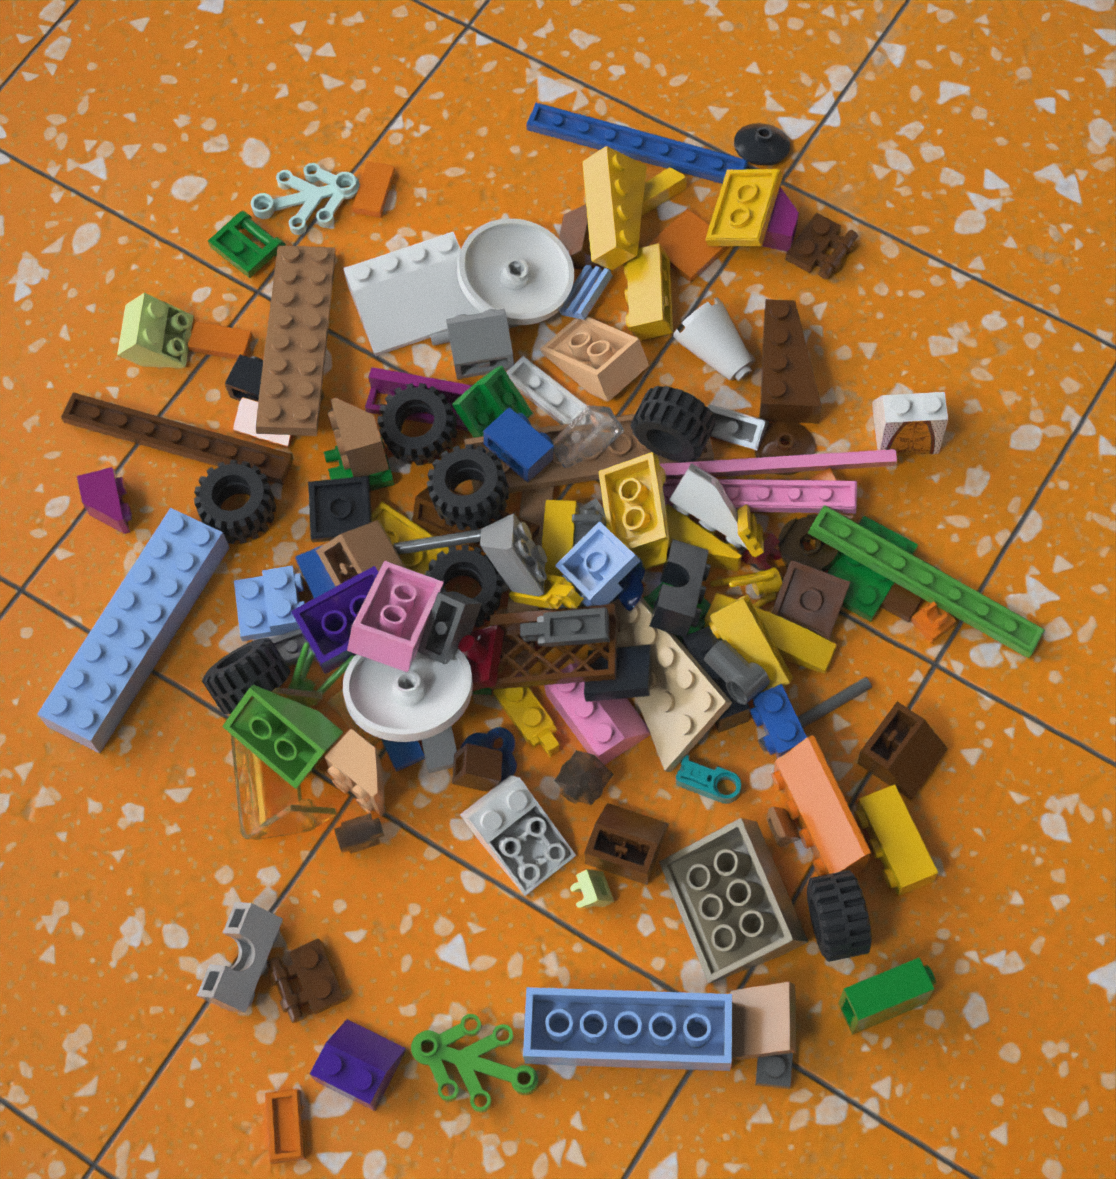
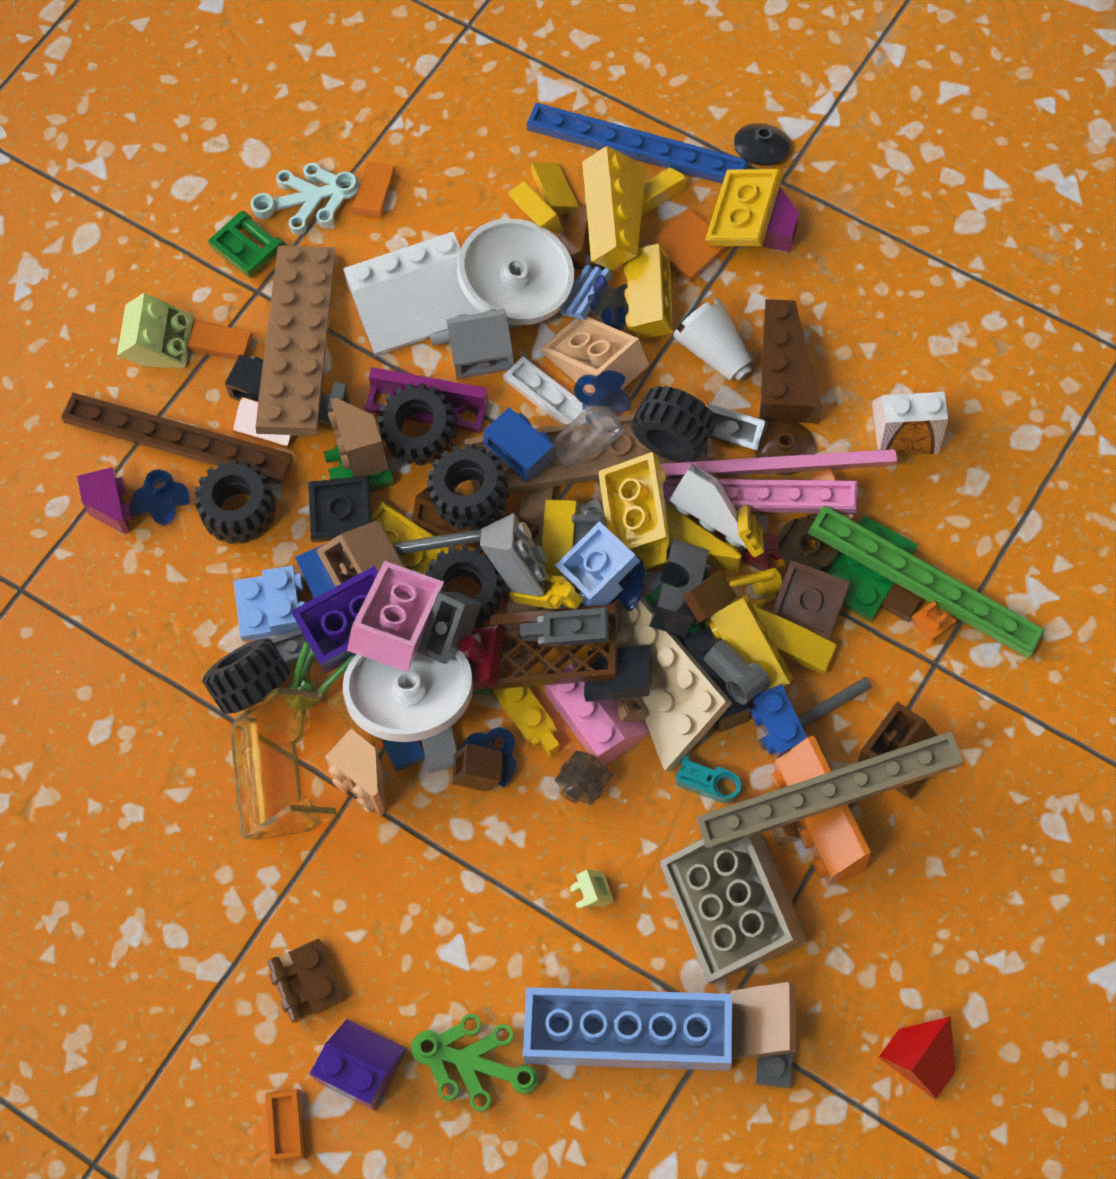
(134, 630): light blue brick -> none
(160, 501): none -> clear blue plate
(254, 933): light grey arch -> none
(282, 733): bright green slope -> none
(339, 391): none -> dark grey bracket
(359, 833): clear smoke brick -> none
(488, 400): green slope -> none
(518, 834): white slope -> none
(536, 207): none -> yellow slope
(554, 187): none -> yellow slope
(606, 393): none -> clear blue plate
(609, 303): none -> plate
(625, 843): reddish brown slope -> none
(631, 710): none -> medium nougat tile
(709, 596): none -> reddish brown tile
(813, 243): reddish brown plate -> none
(830, 791): none -> dark tan plate
(839, 915): black tyre -> none
(886, 995): green brick -> none
(895, 840): yellow brick -> none
(923, 1054): none -> red slope

